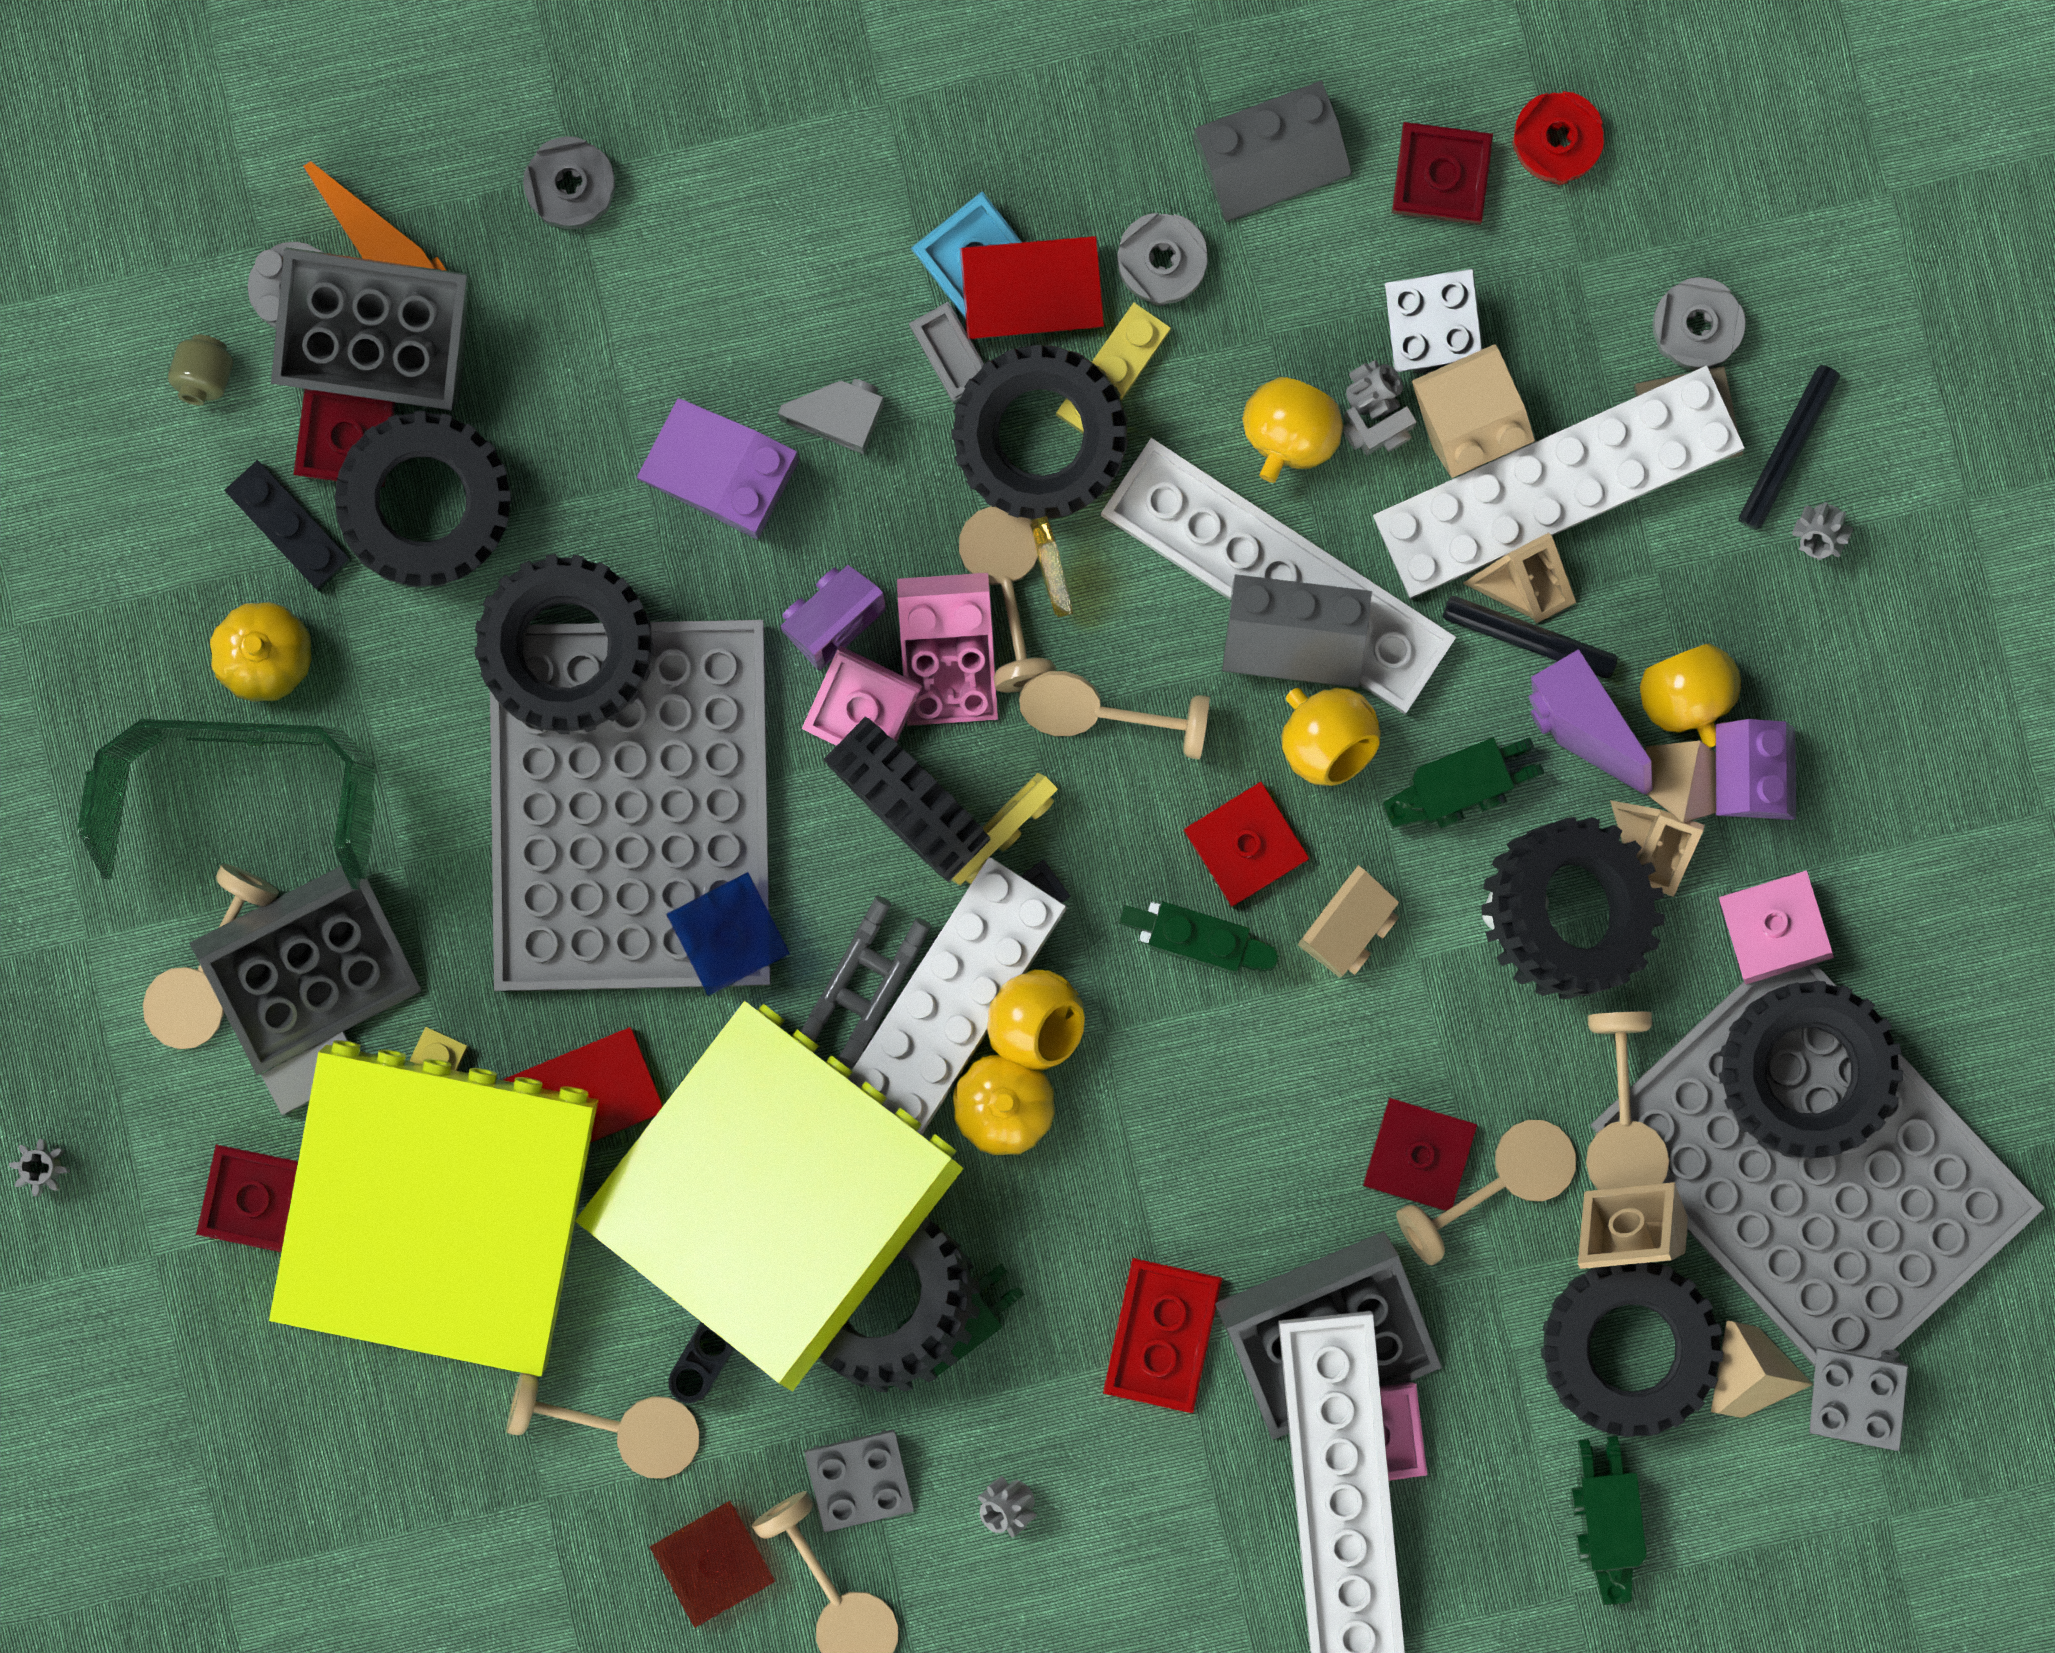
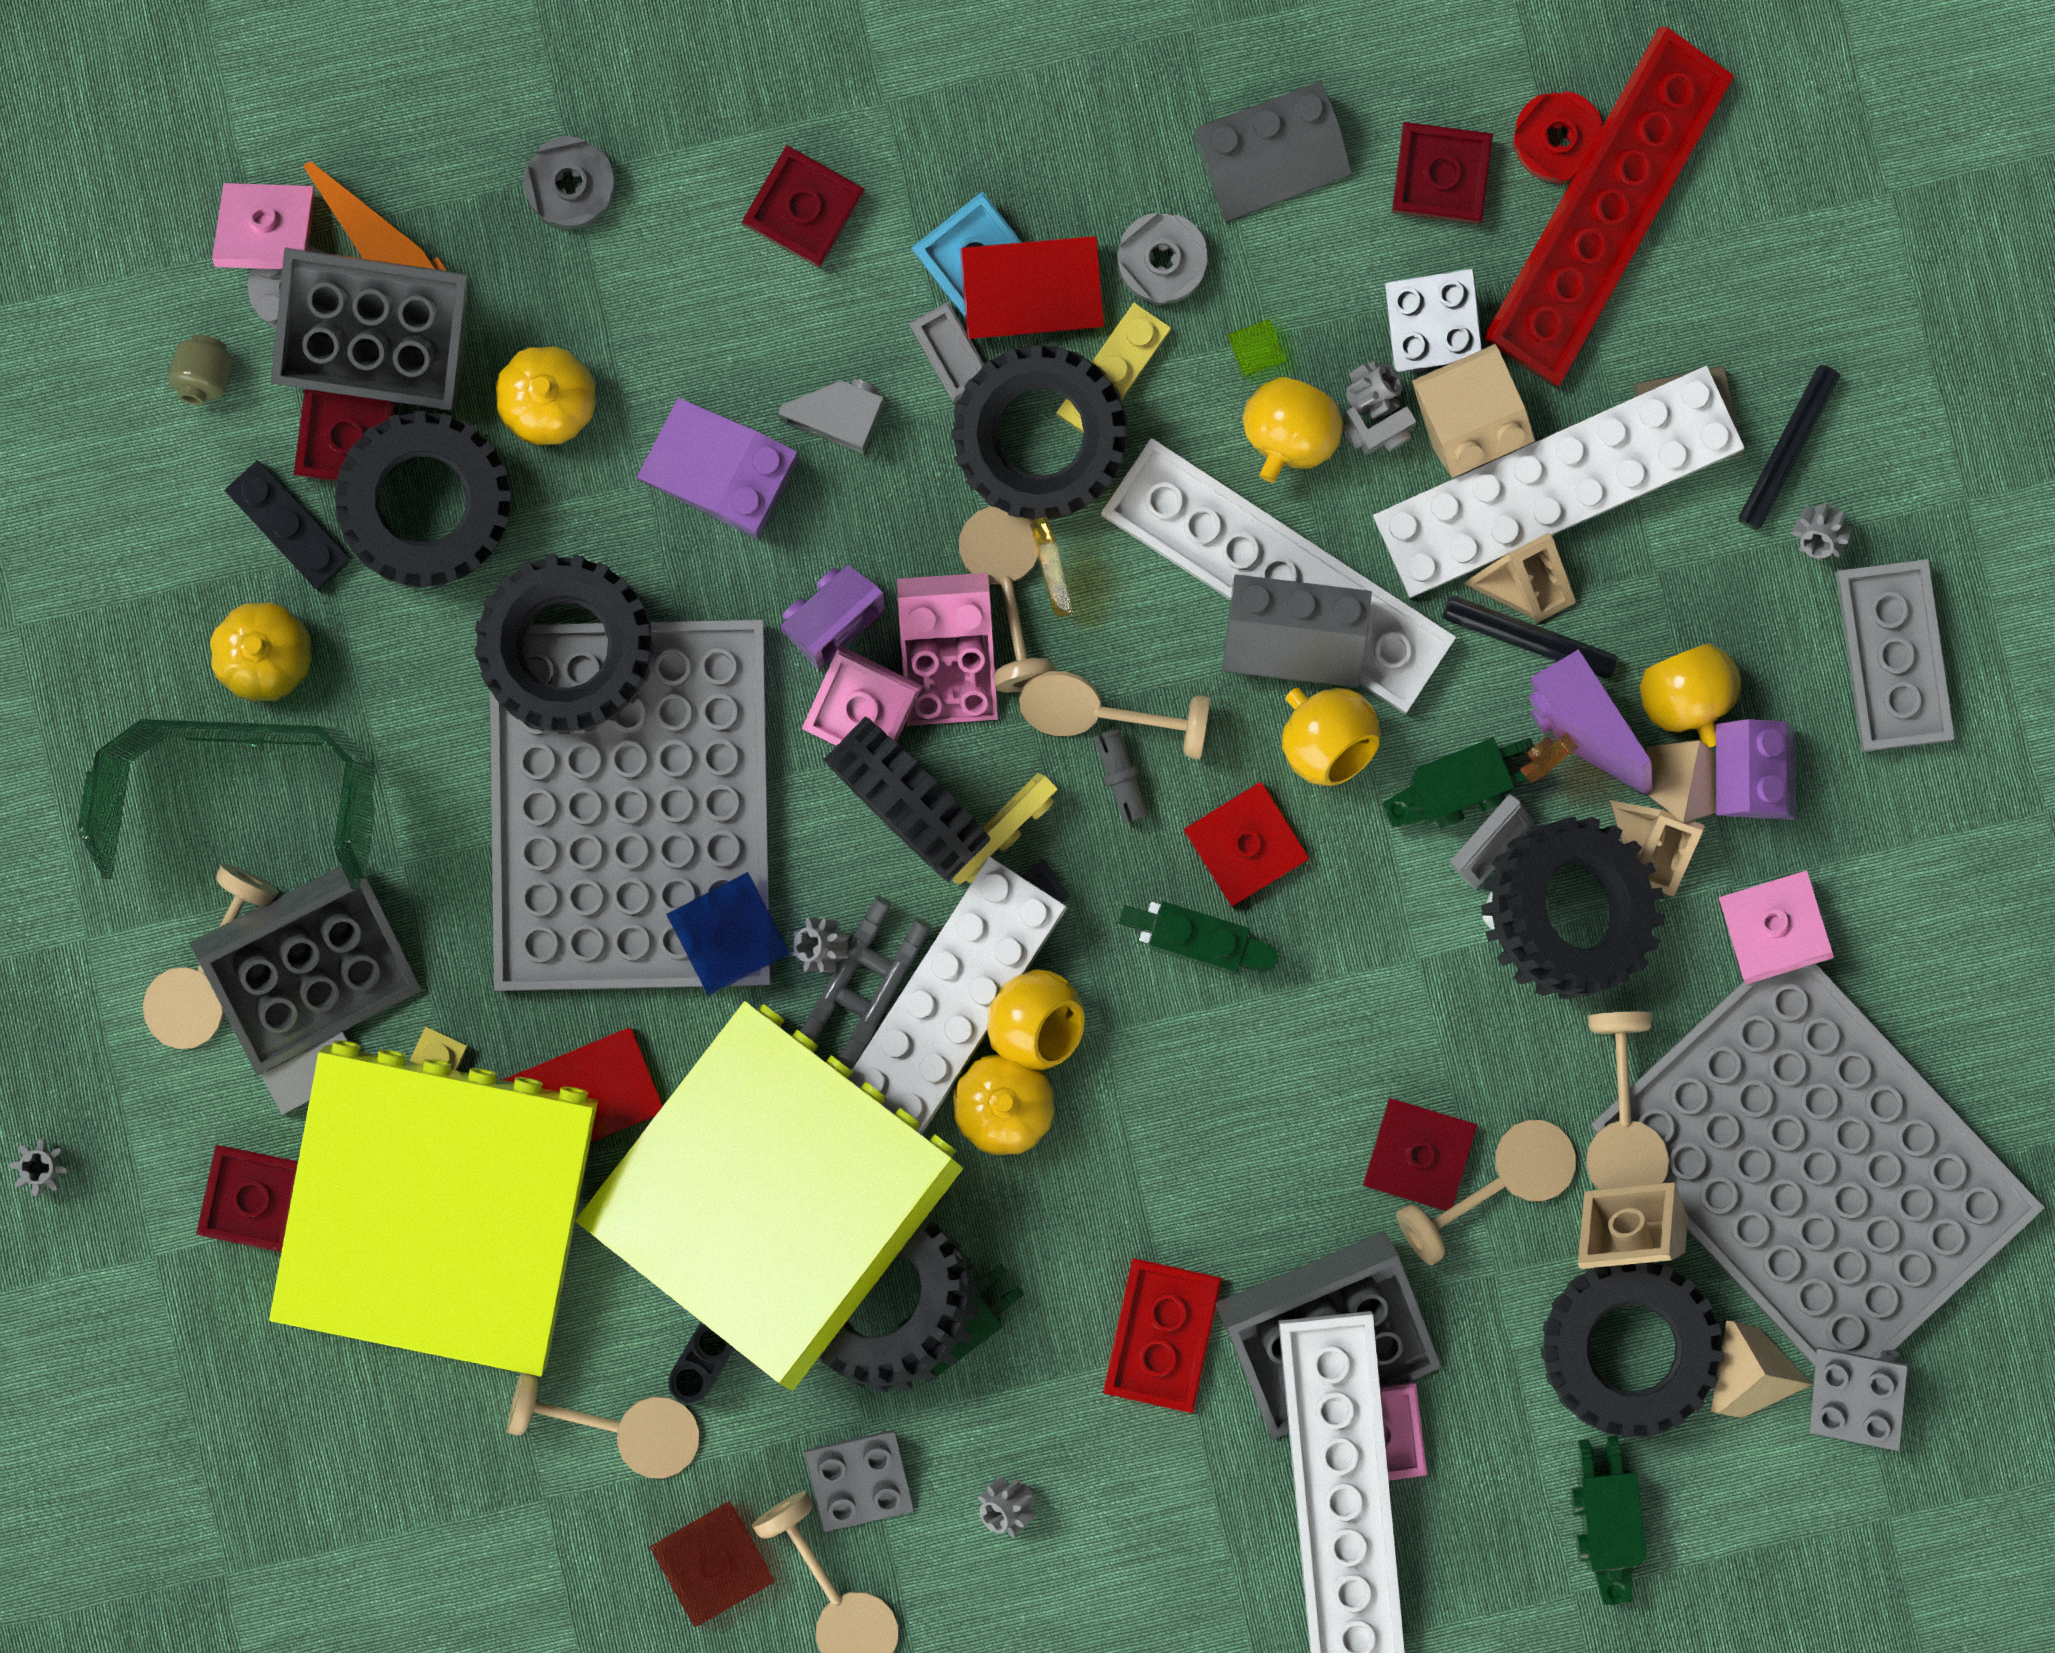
(260, 223): none -> bright pink plate
(545, 395): none -> yellow piece
(803, 206): none -> dark red plate
(820, 945): none -> light grey gear
(1121, 775): none -> dark grey pin
(1256, 348): none -> clear neon green tile
(1350, 923): tan slope -> none
(1476, 857): none -> light grey tile
(1546, 756): none -> clear orange plate
(1608, 206): none -> red plate
(1719, 308): light grey plate -> none
(1871, 1056): black tyre -> none
(1894, 655): none -> light grey plate

